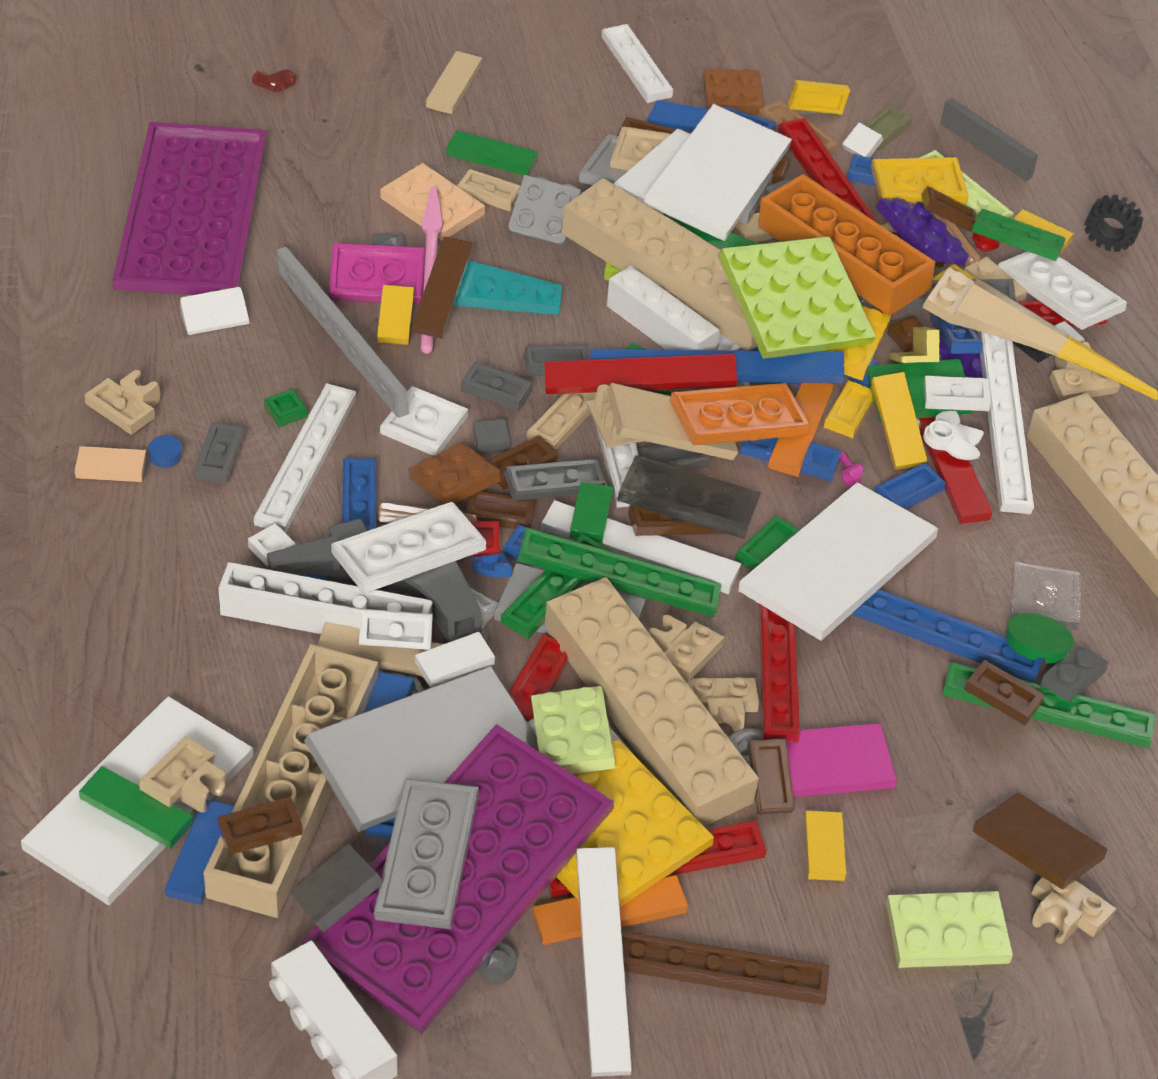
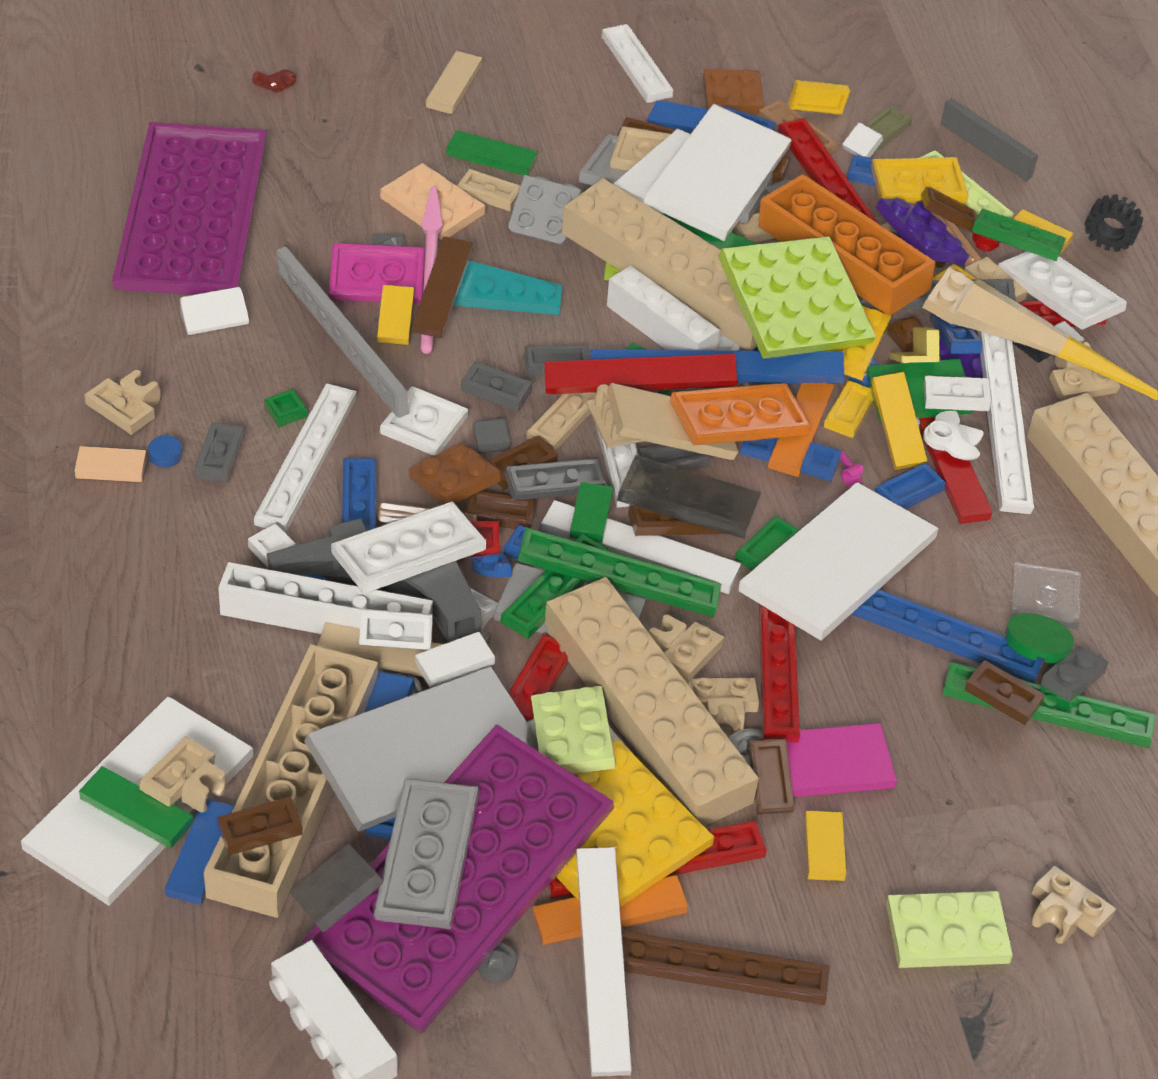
(1040, 840): reddish brown tile -> none

